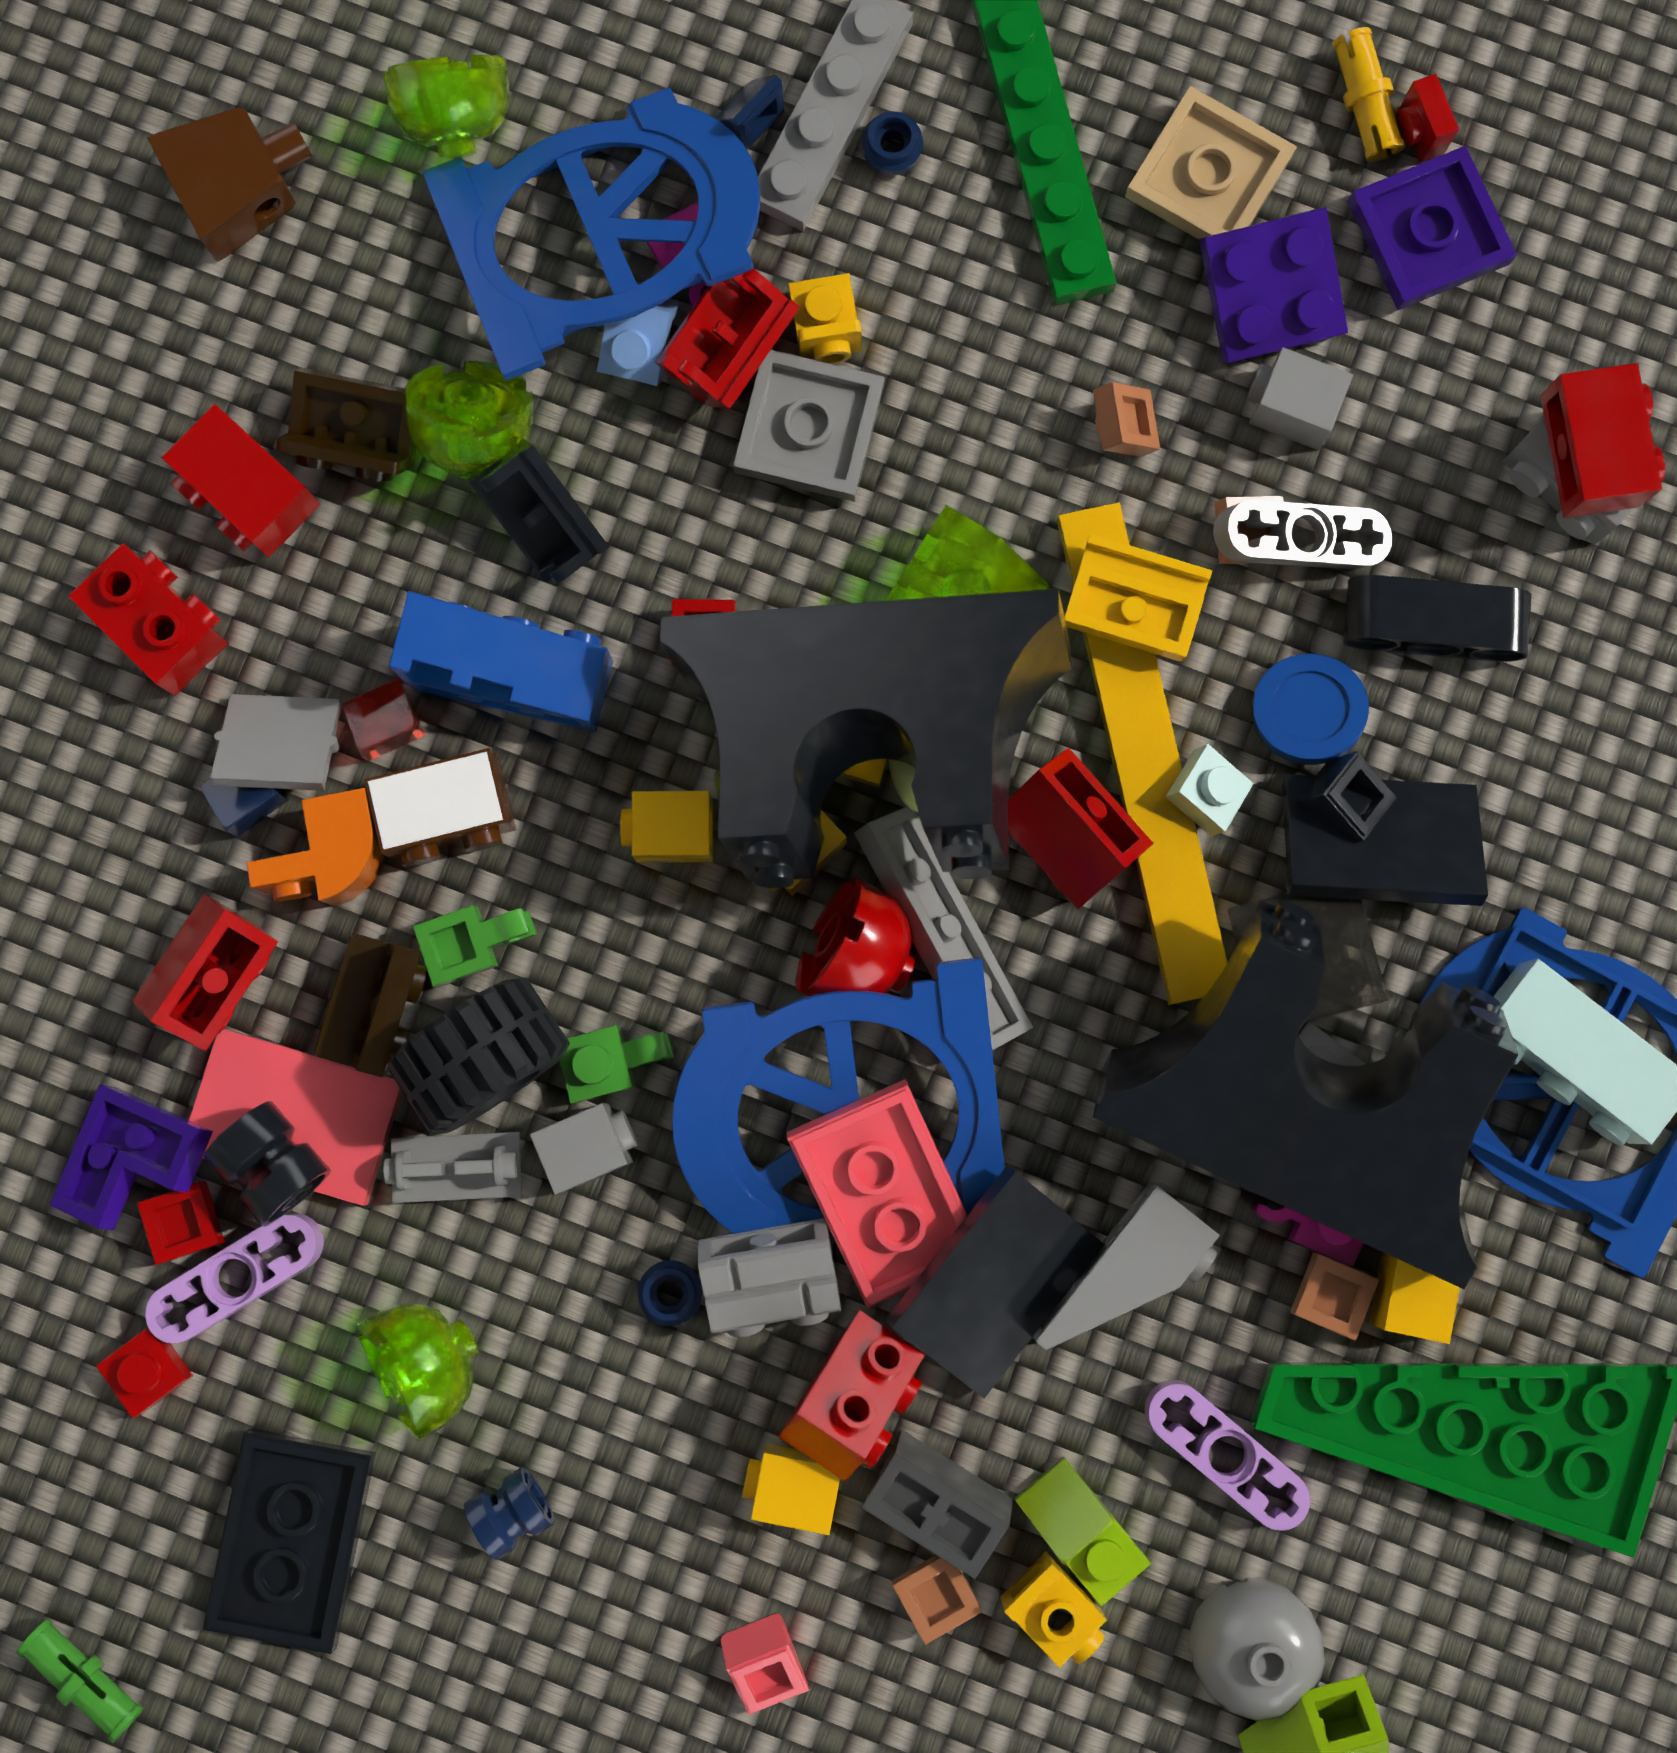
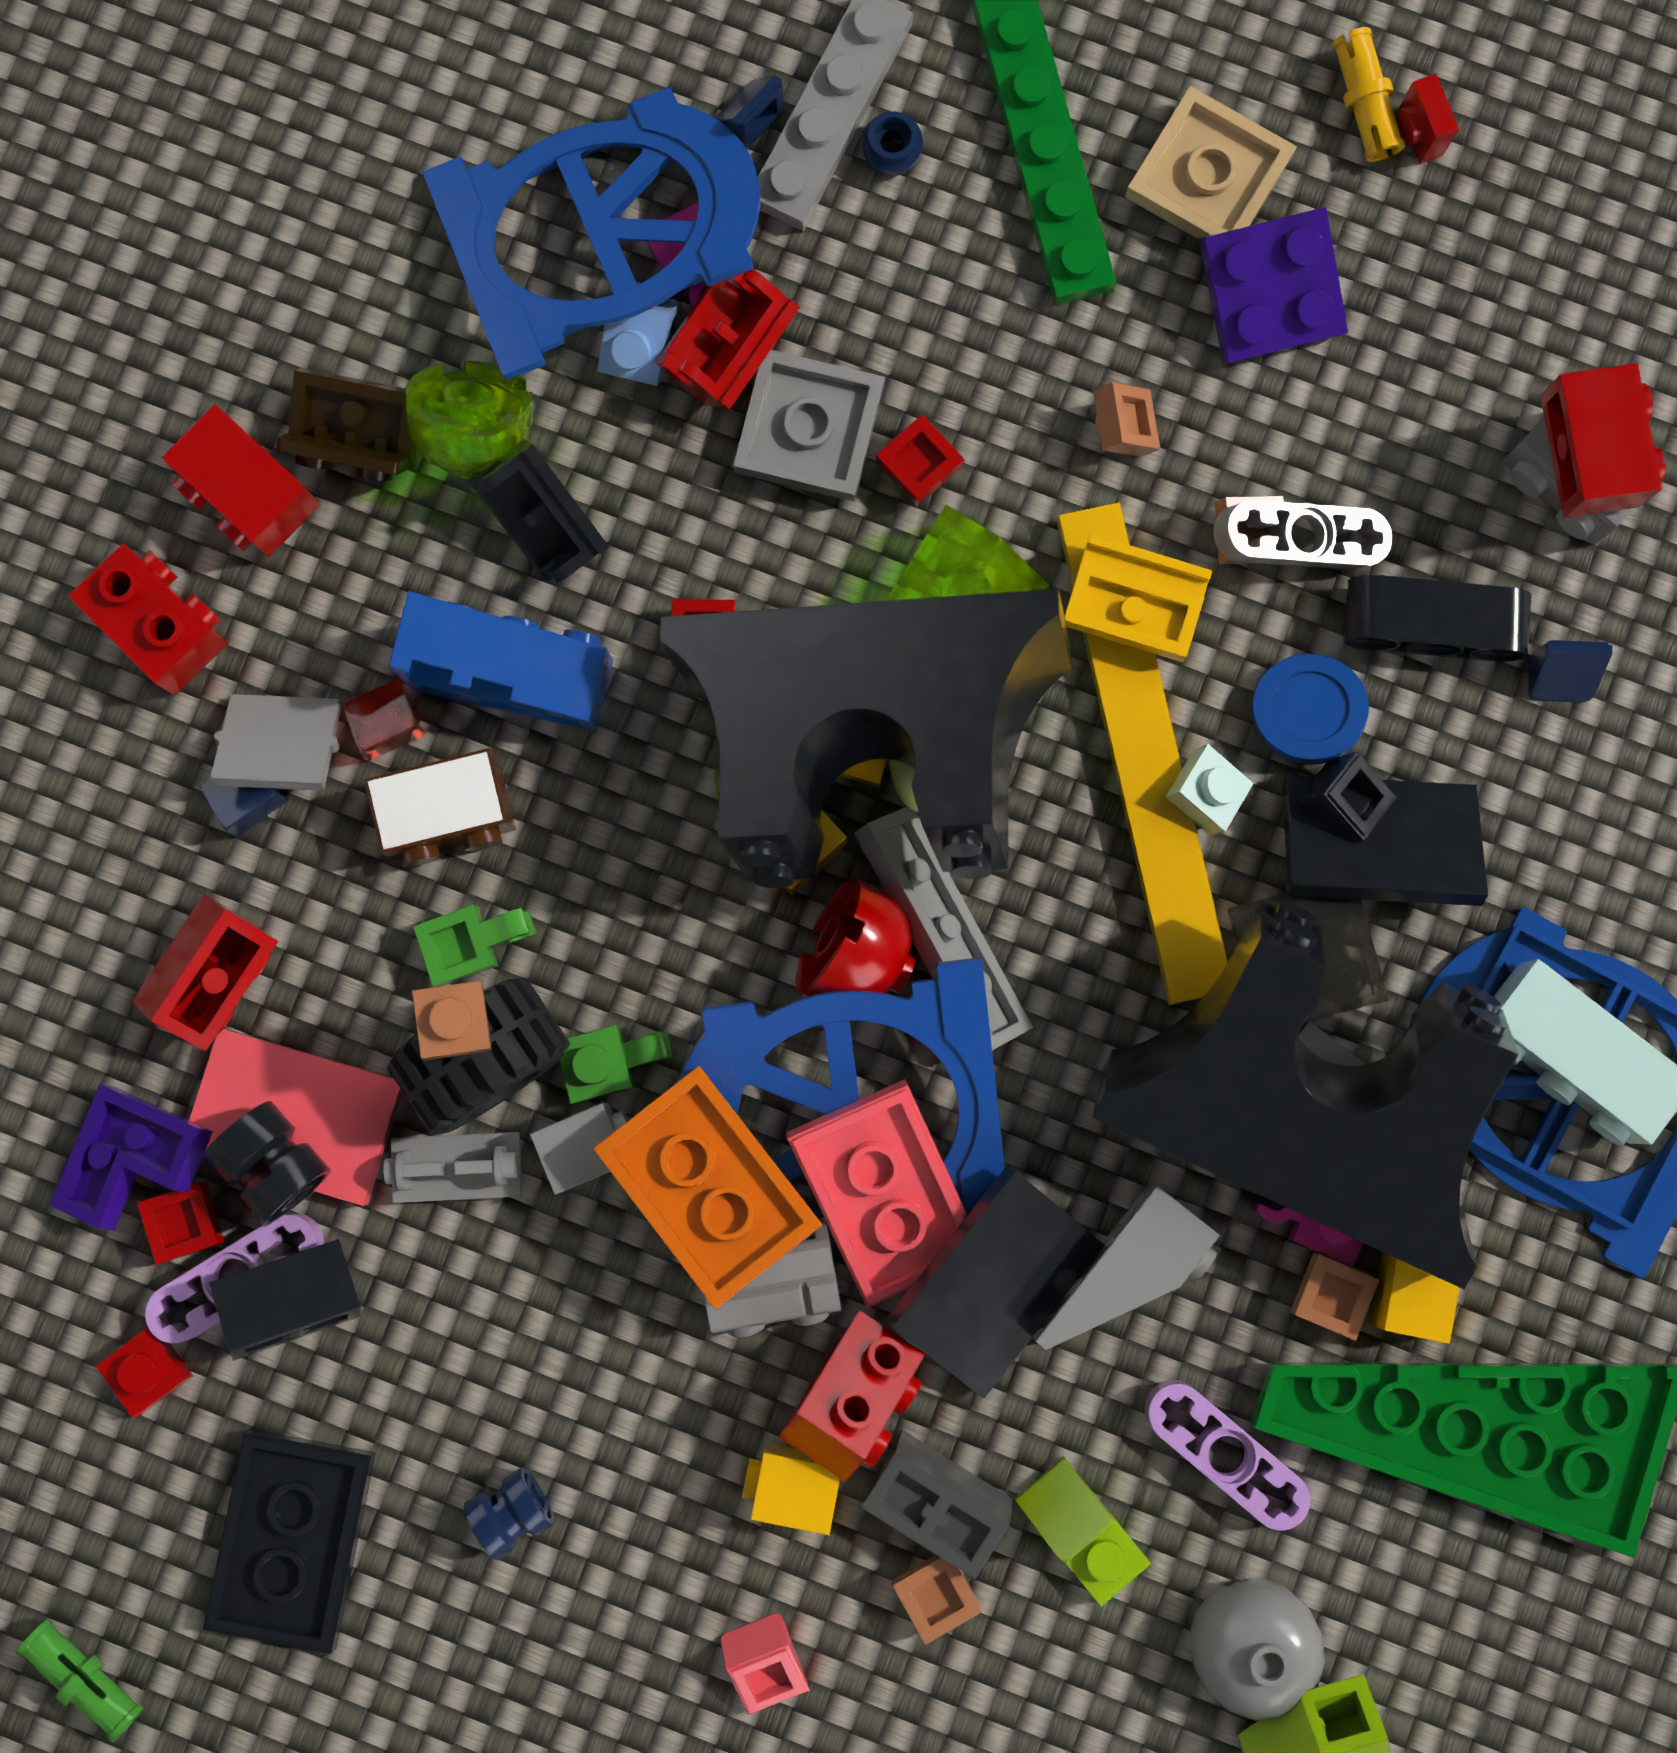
(229, 175): reddish brown torso -> none
(285, 1299): none -> black hinge
(341, 854): orange brick -> none
(368, 1004): dark brown bracket -> none
(420, 1363): clear neon green cylinder -> none
(448, 102): clear neon green cylinder -> none
(451, 1020): none -> nougat plate
(665, 1313): dark blue plate -> none
(669, 826): yellow brick -> none
(707, 1187): none -> orange plate
(826, 319): yellow bracket -> none
(919, 460): none -> red plate
(1040, 1592): yellow brick -> none
(1074, 828): red brick -> none
(1298, 397): light grey brick -> none
(1431, 227): dark purple plate -> none
(1567, 670): none -> dark blue slope

